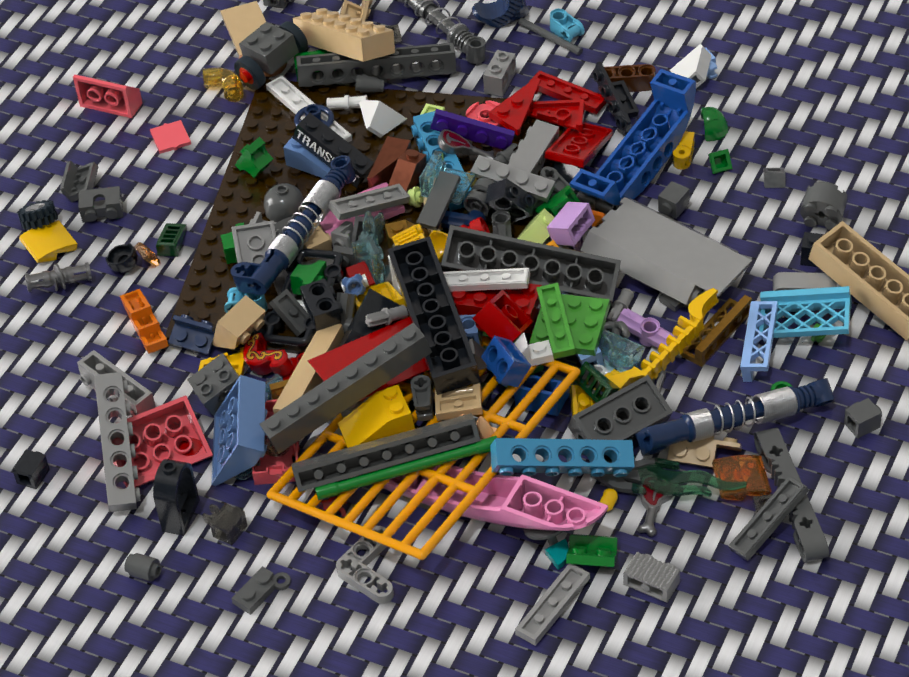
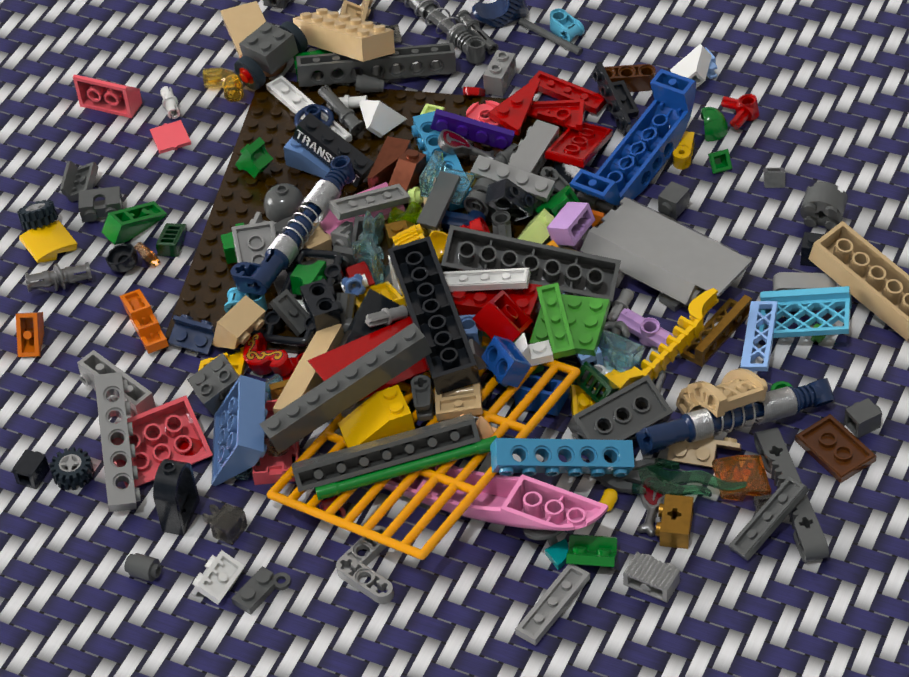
(29, 333): none -> orange slope
(63, 466): none -> black wheel
(131, 221): none -> green slope
(170, 102): none -> white pin
(218, 578): none -> white bracket
(346, 115): none -> dark grey pin
(411, 214): none -> clear neon green helmet
(473, 91): none -> red tile
(474, 29): none -> dark grey pin
(675, 521): none -> pearl gold brick
(736, 390): none -> tan fence
(745, 107): none -> red axle
(835, 448): none -> reddish brown tile

